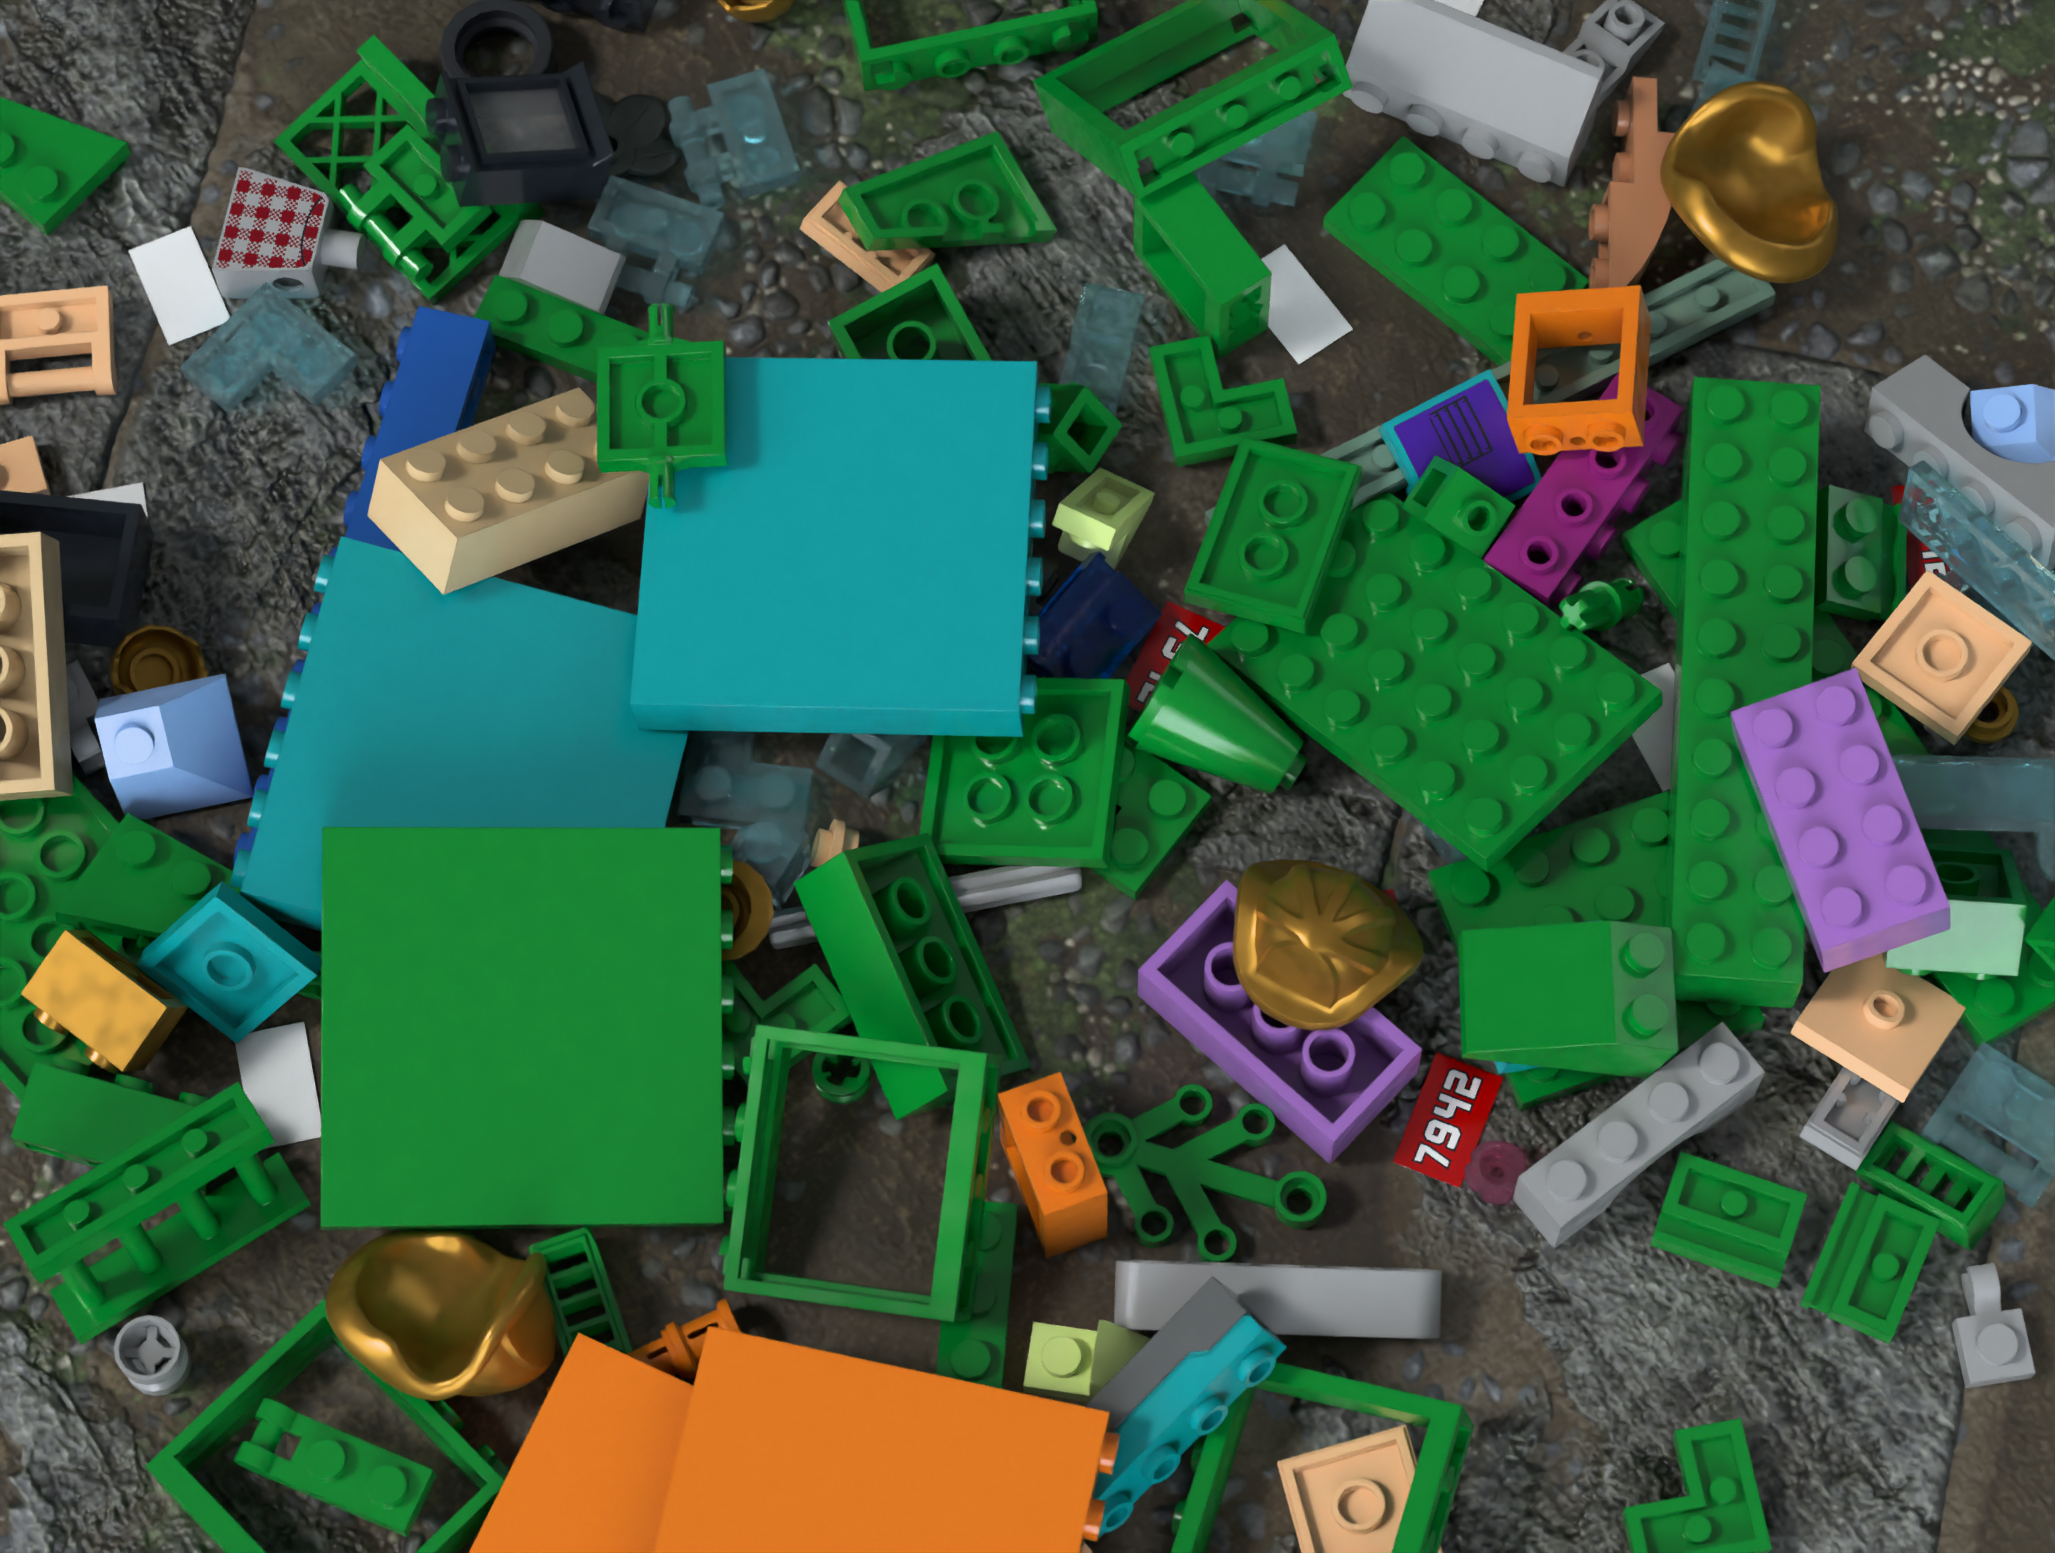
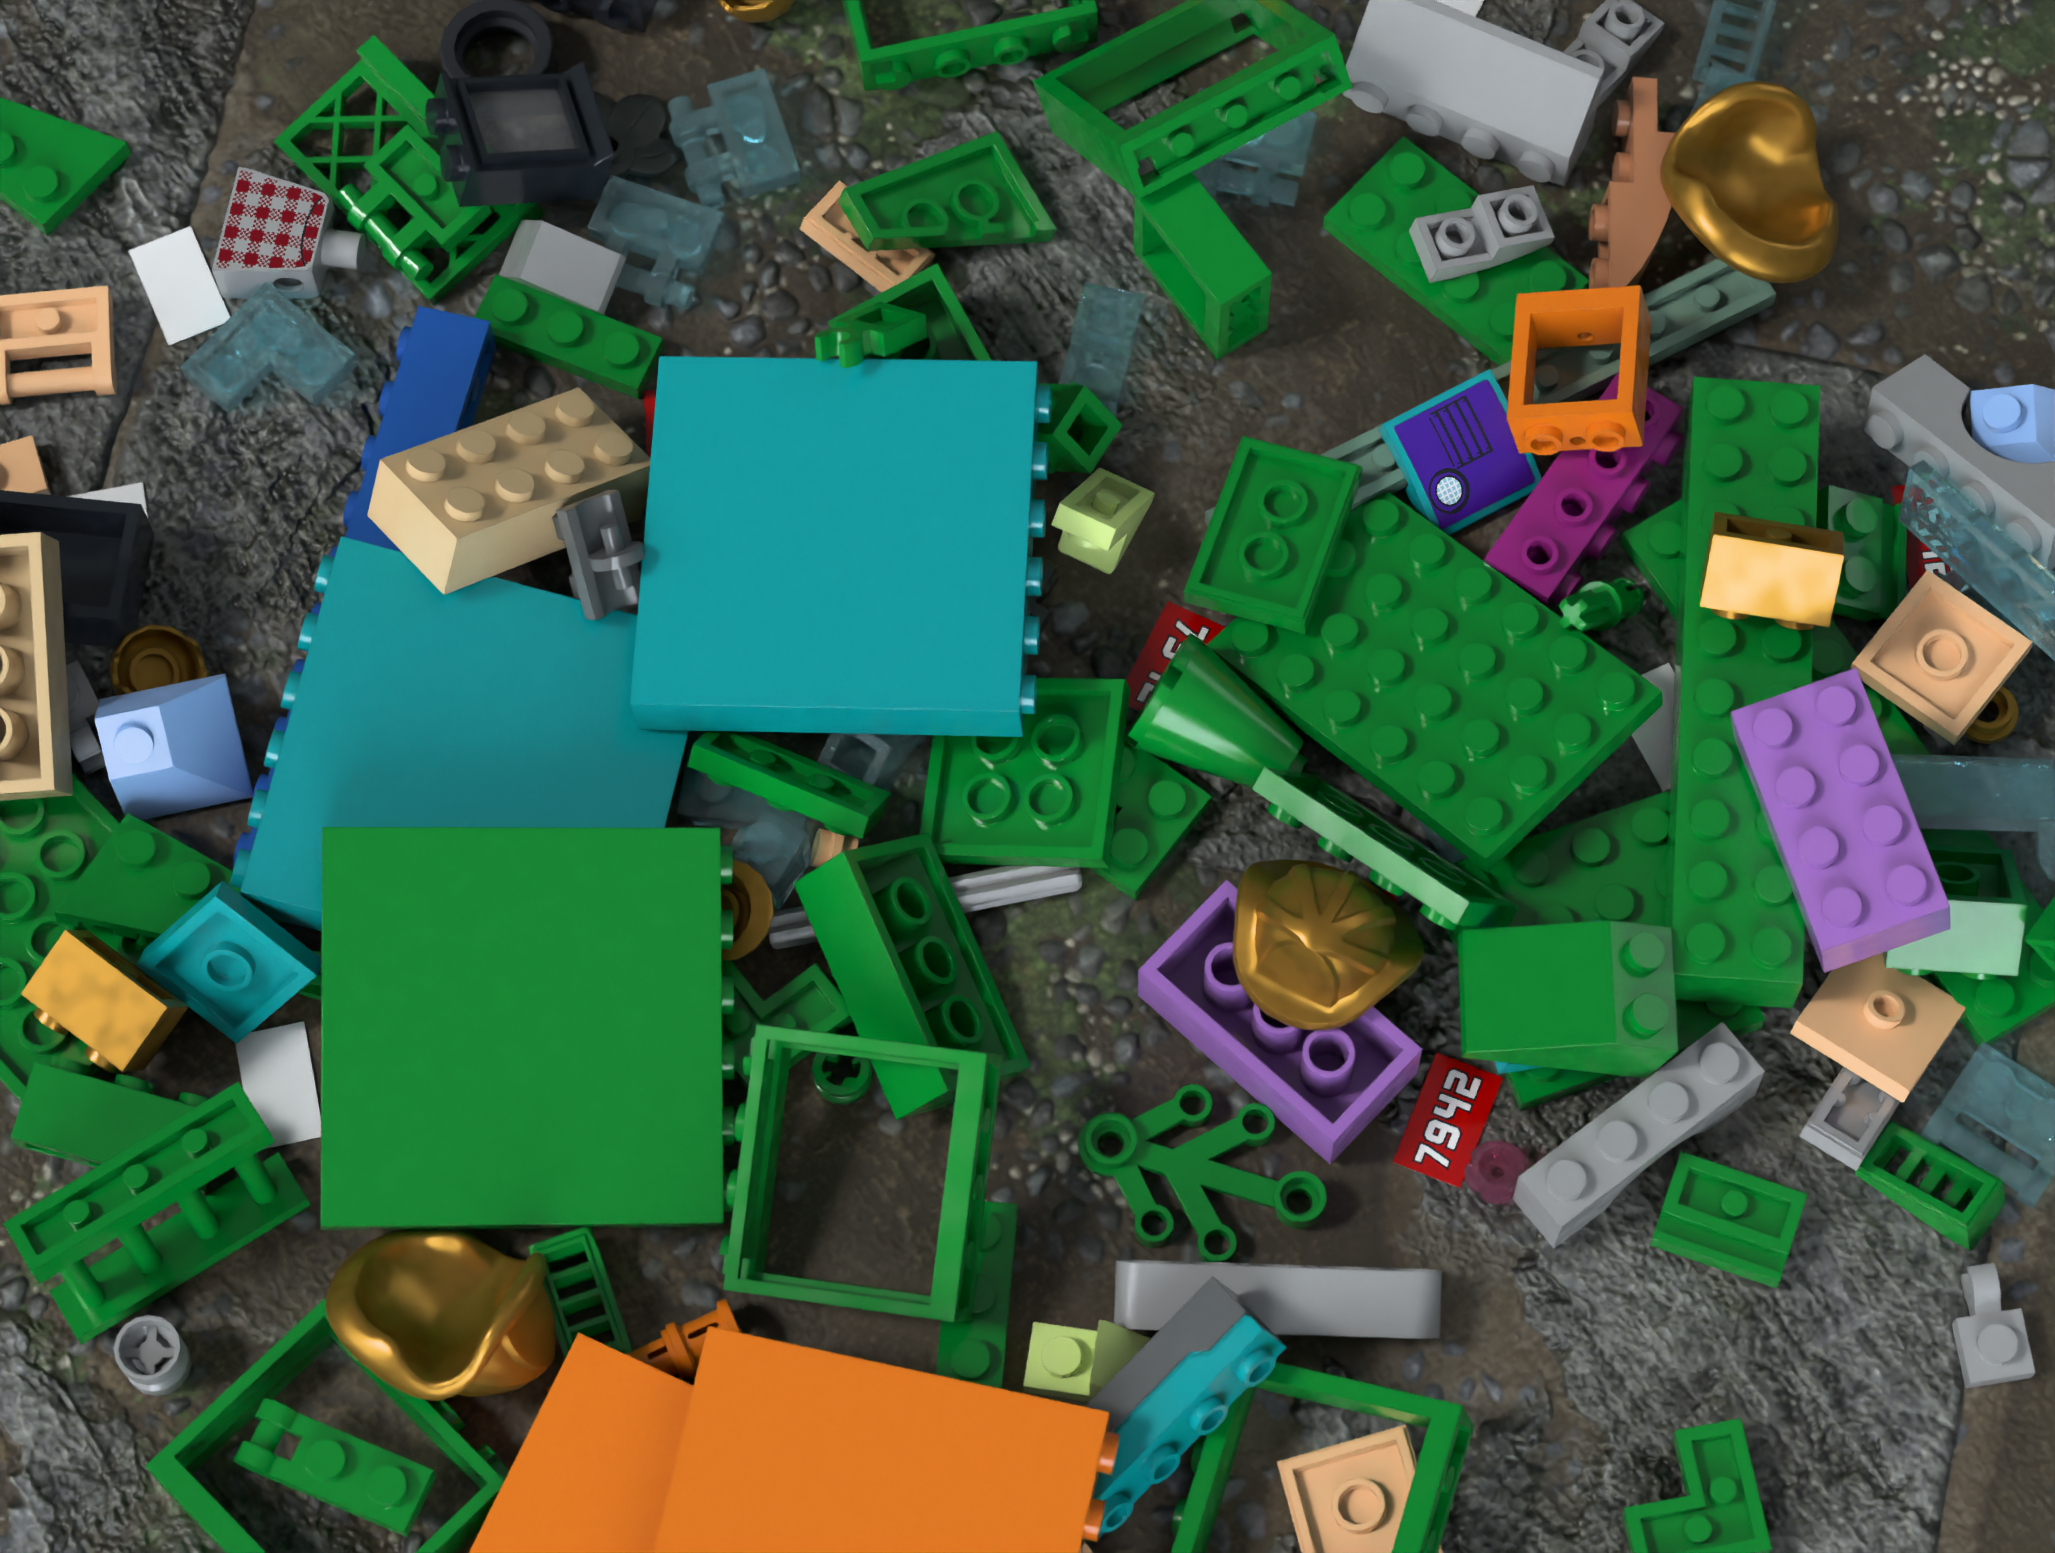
(600, 553): none -> dark grey hips
(662, 406): green plate -> none
(790, 781): none -> green plate
(872, 332): none -> green plate
(1051, 1171): orange window -> none
(1092, 623): clear blue plate -> none
(1204, 418): green plate -> none
(1299, 309): white sticker -> none
(1395, 857): none -> green plate
(1459, 506): green brick -> none
(1487, 234): none -> light grey slope
(1771, 571): none -> brick
(1870, 1263): green plate -> none

